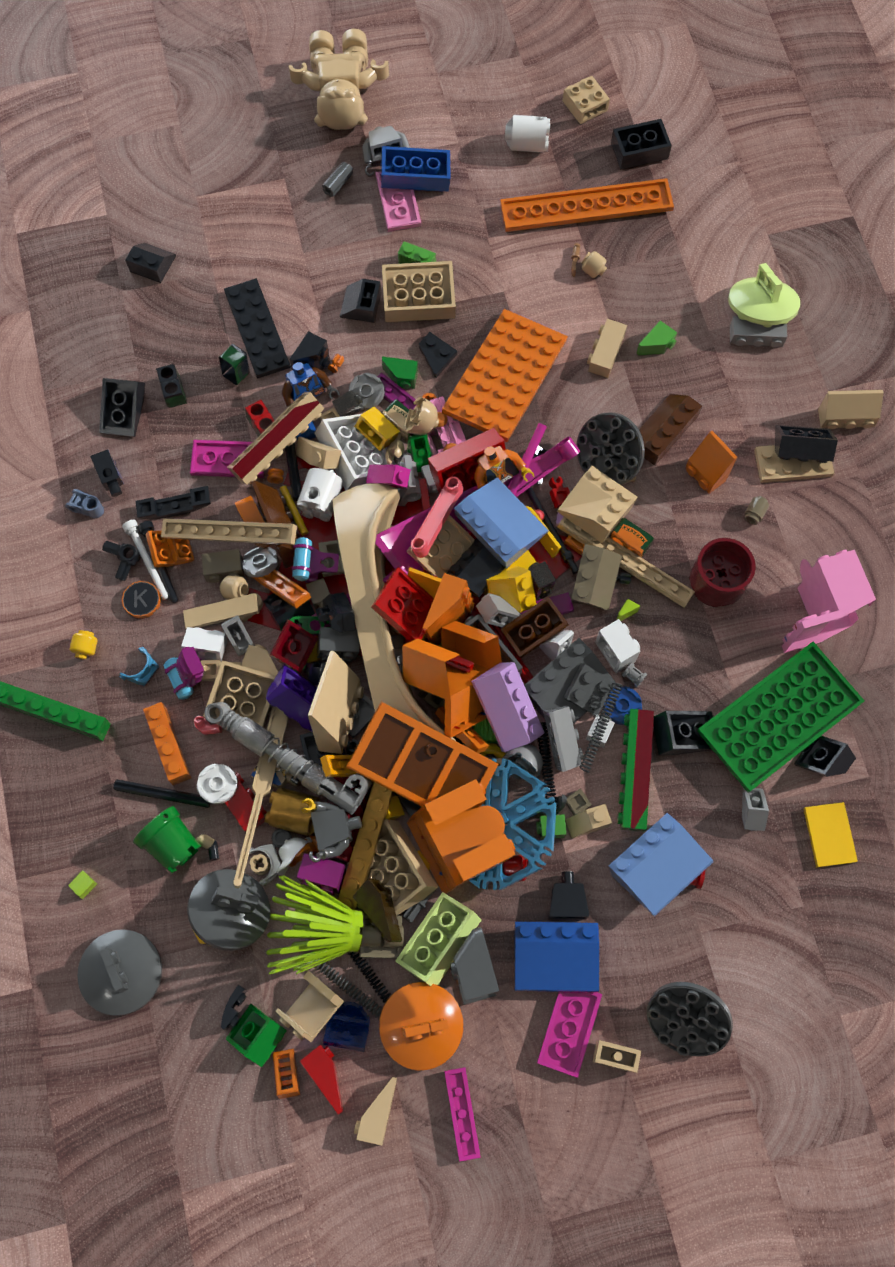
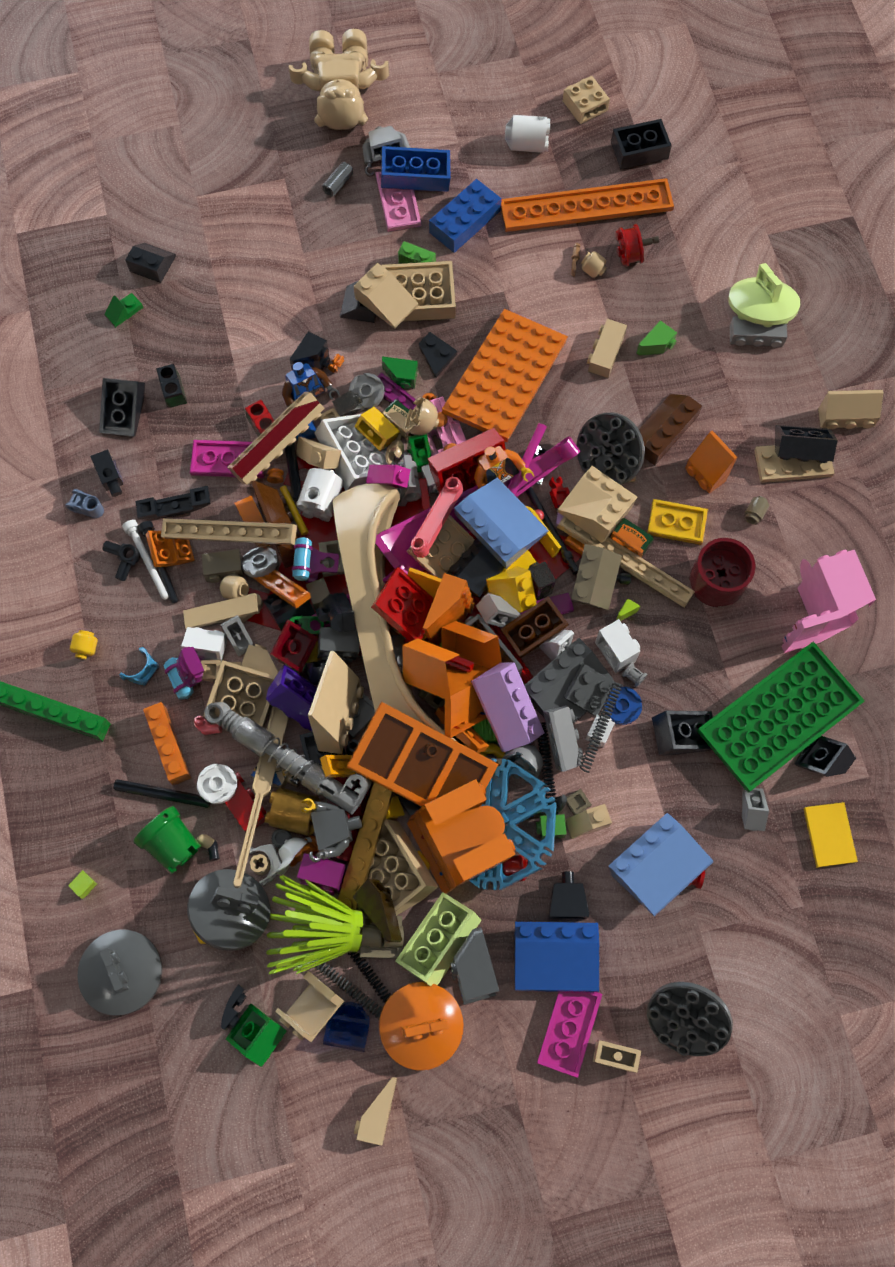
(121, 310): none -> green slope
(141, 599): black tile -> none
(238, 359): piece -> none
(257, 328): black plate -> none
(290, 1092): orange slope -> none
(323, 1072): red slope -> none
(384, 295): none -> tan slope
(411, 913): dark grey axle -> none
(462, 1114): dark pink plate -> none
(465, 215): none -> blue brick
(631, 245): none -> red wheel
(636, 770): brick -> none
(677, 521): none -> yellow tile

